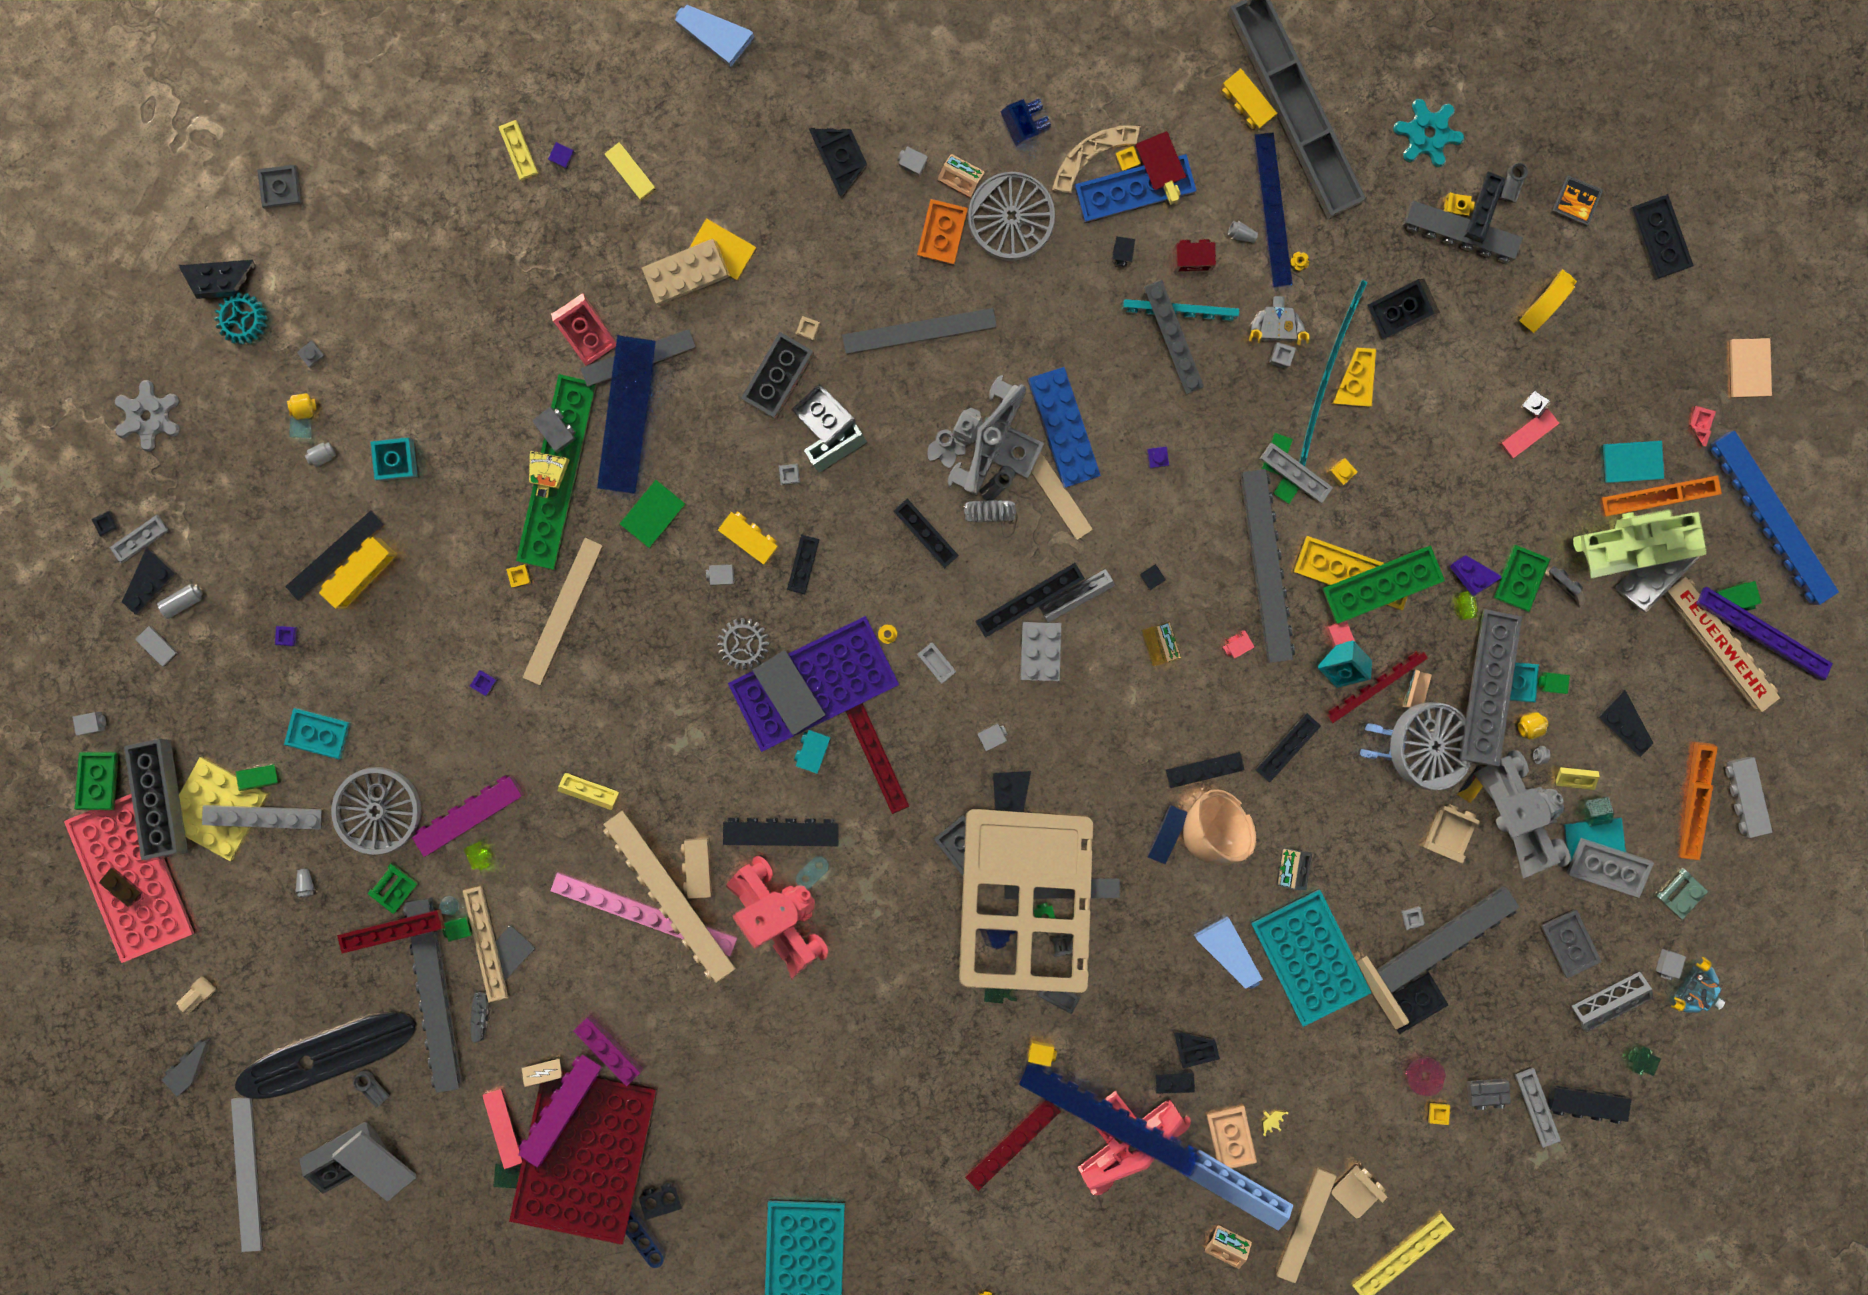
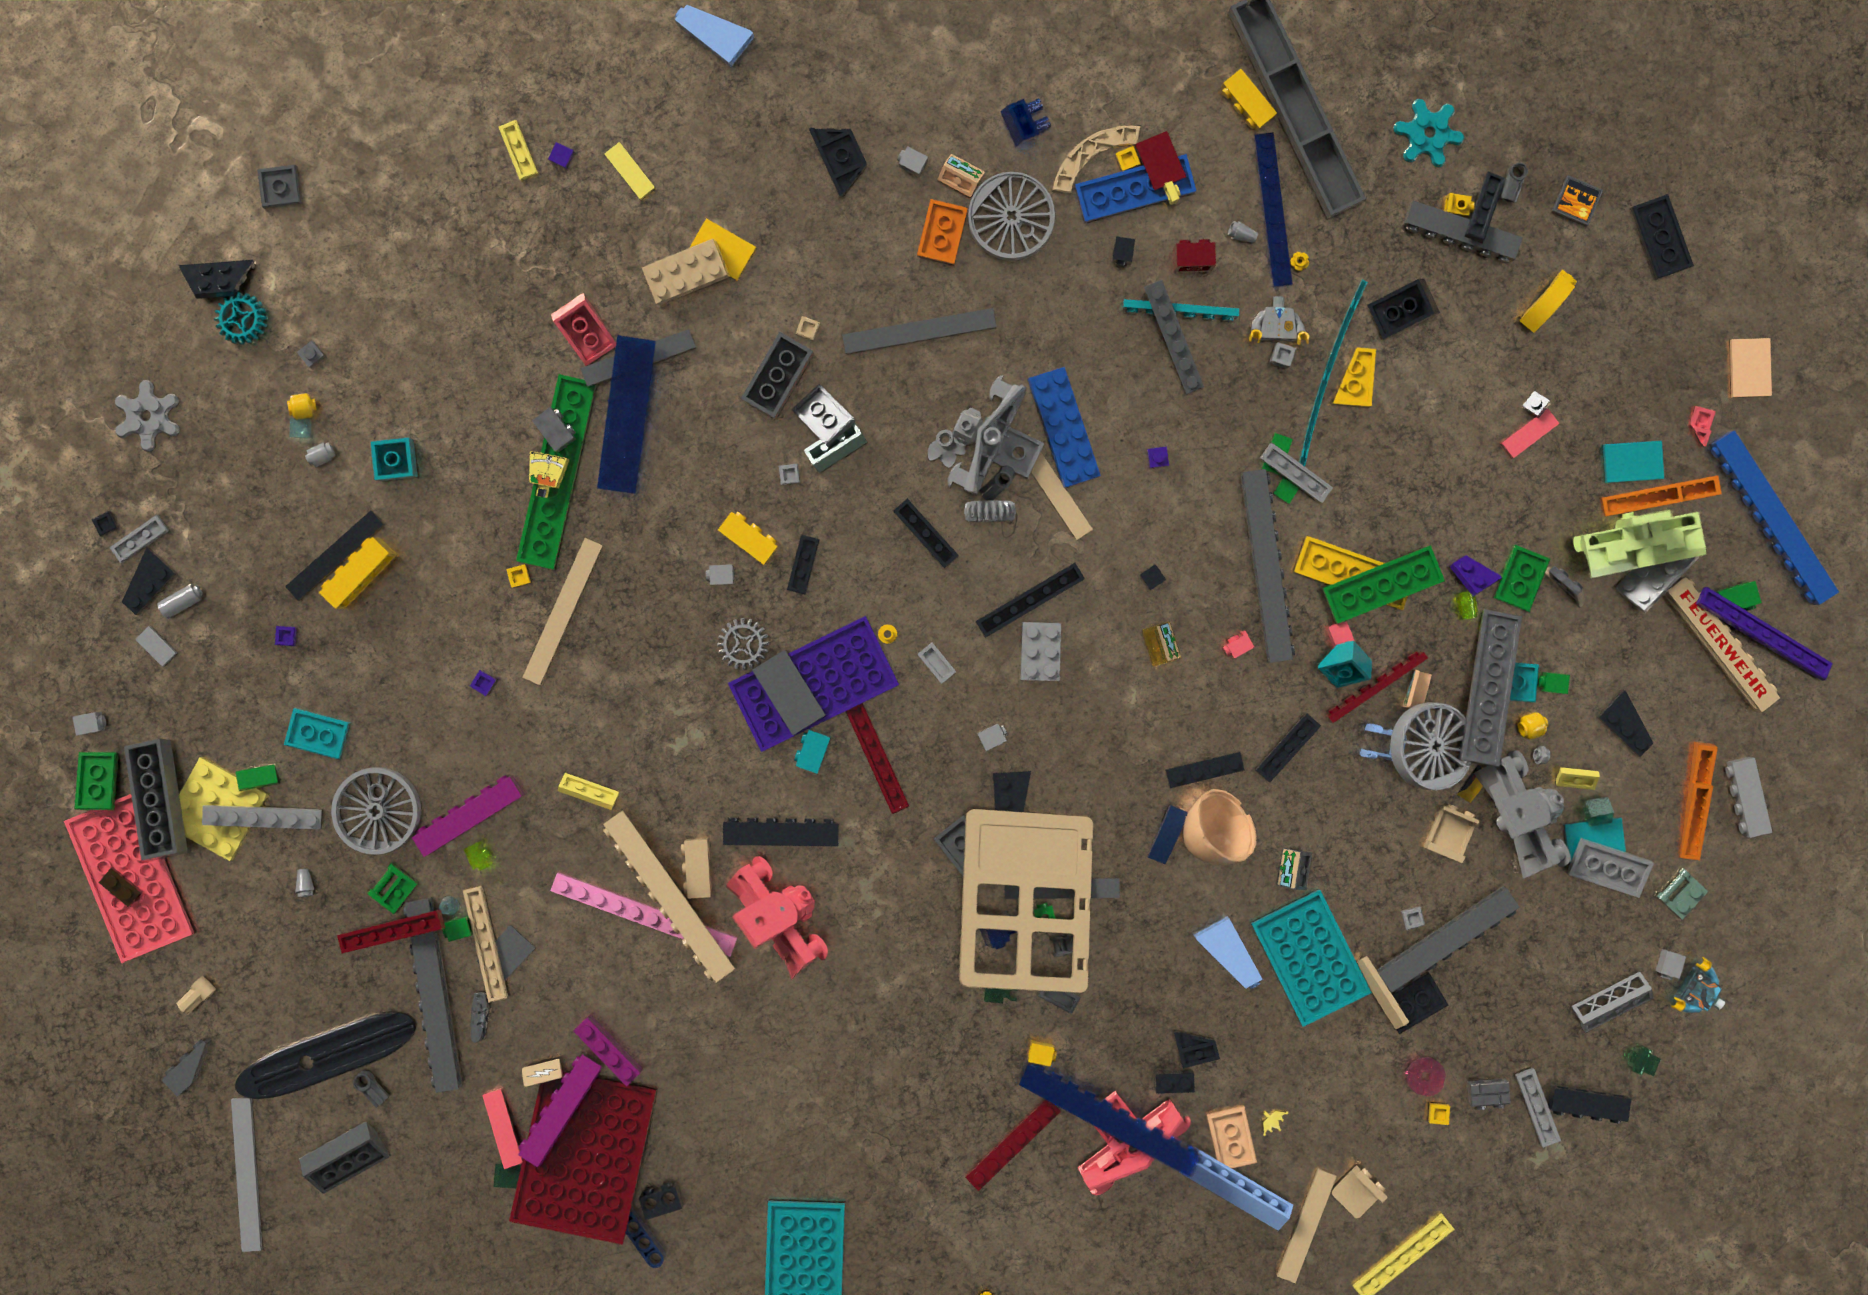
(374, 1165): light grey tile -> none
(652, 513): green tile -> none
(812, 872): clear light blue plate -> none
(1077, 595): light grey plate -> none
(1229, 1247): panel -> none
(1342, 472): yellow brick -> none
(1571, 943): flat silver plate -> none

